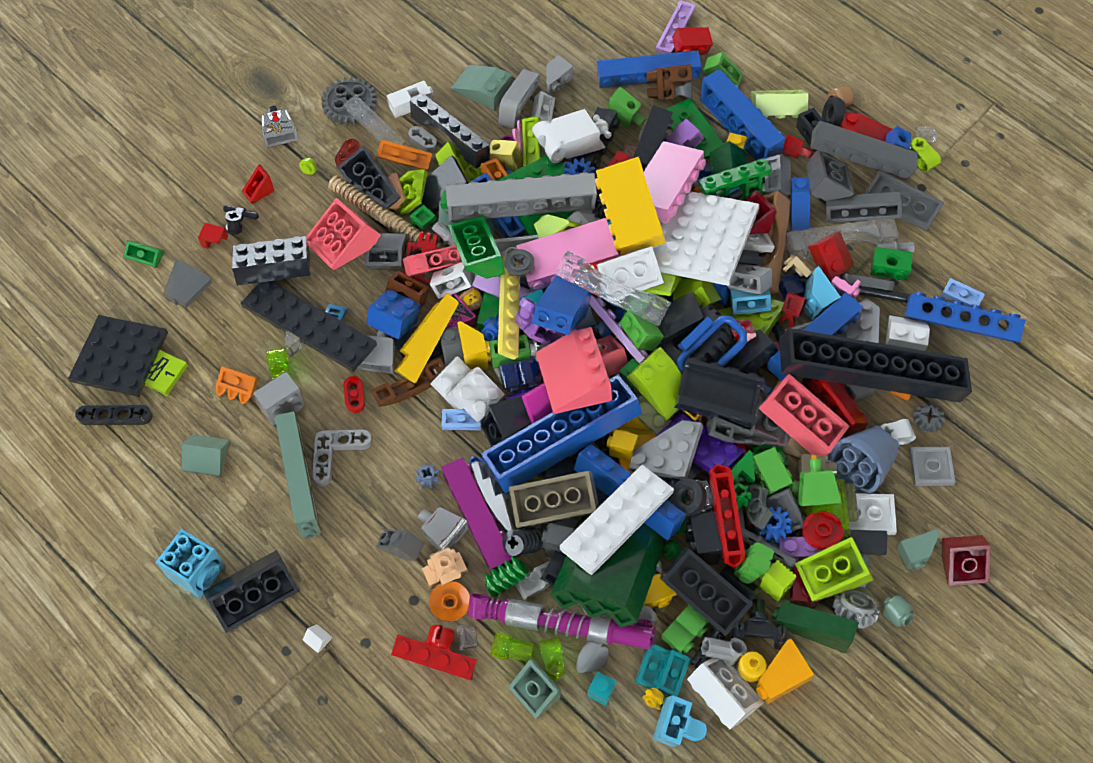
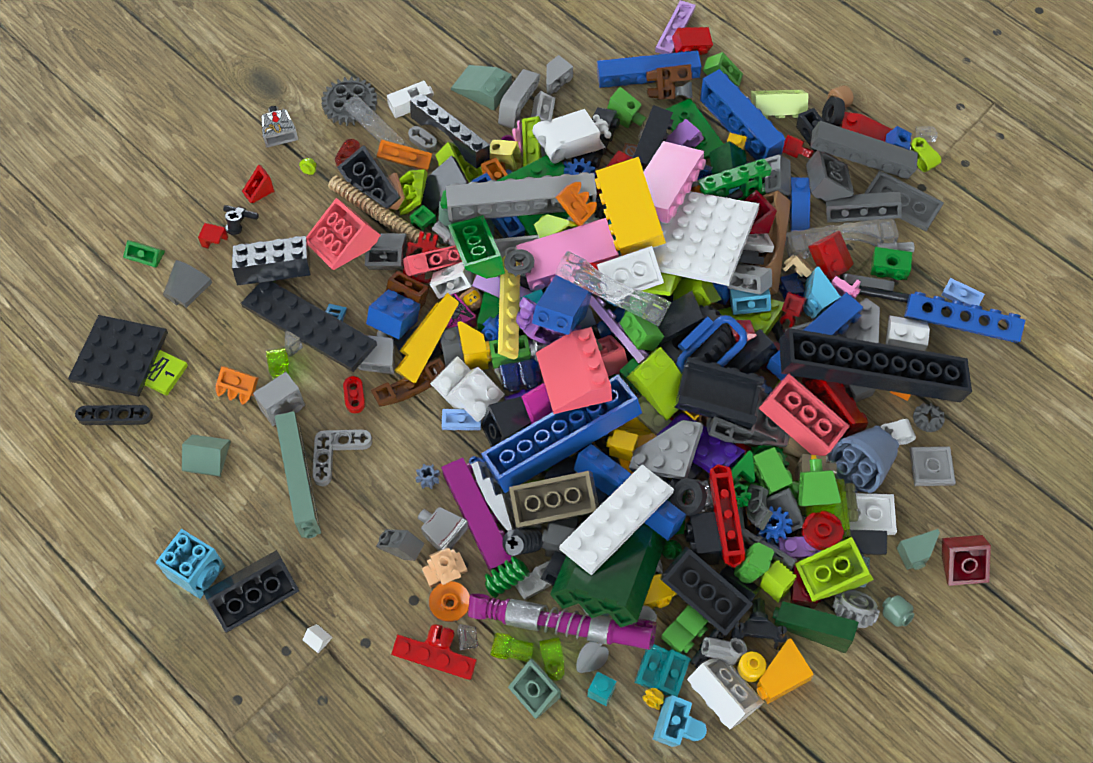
(575, 203): none -> orange plate

